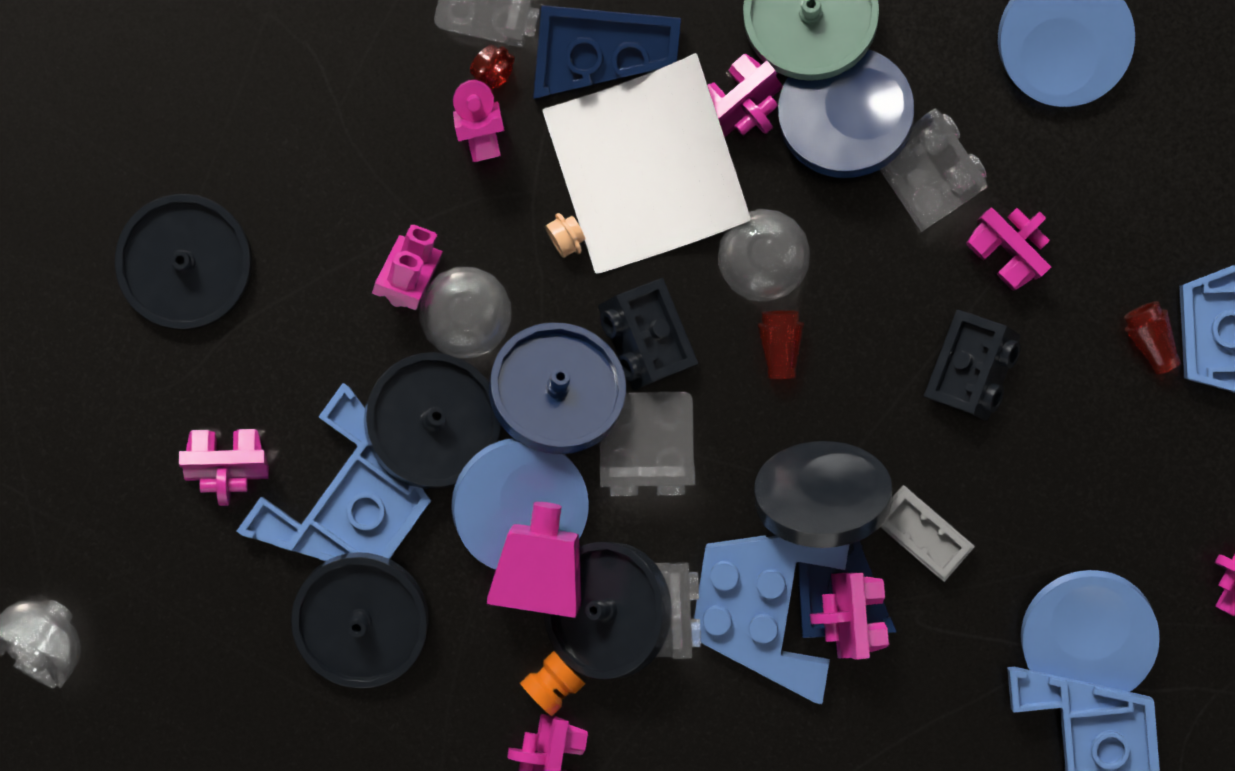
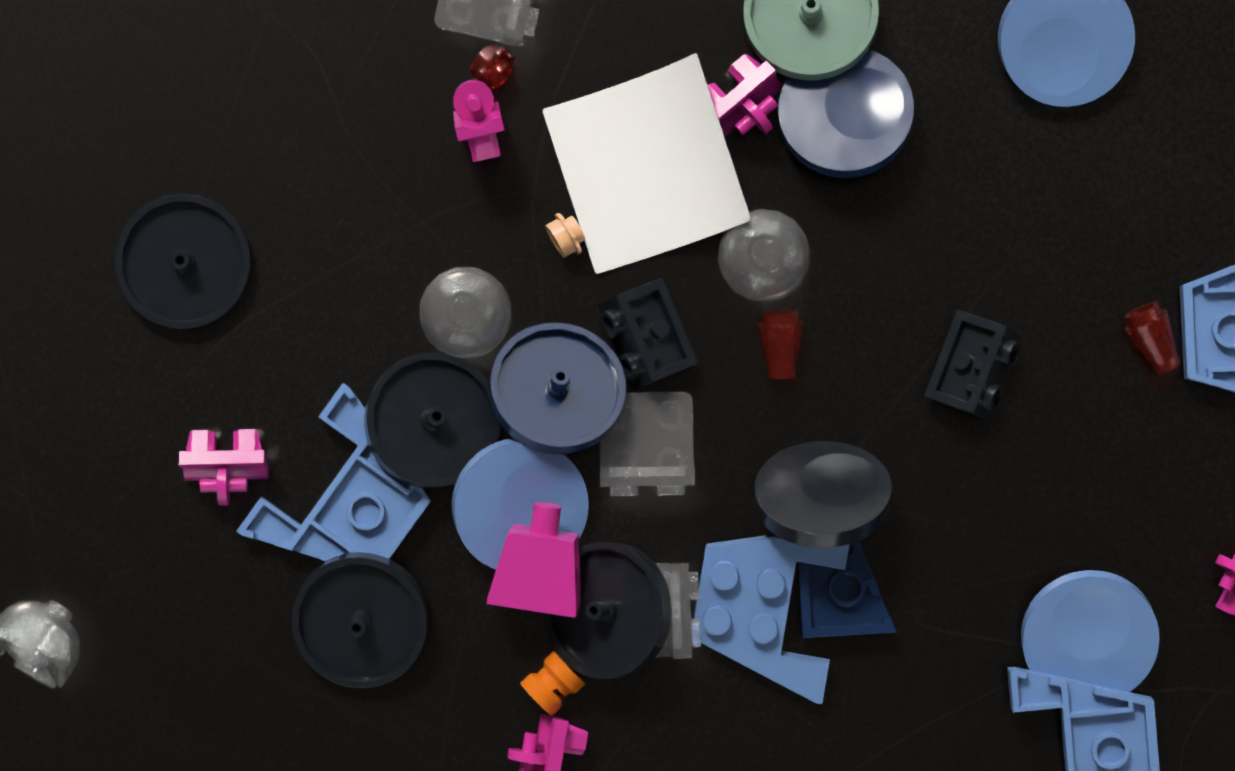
(408, 268): dark pink hips -> none
(600, 46): dark blue wing -> none
(846, 615): dark pink hips -> none
(925, 534): light grey plate -> none
(934, 171): clear bracket -> none
(996, 231): dark pink hips -> none

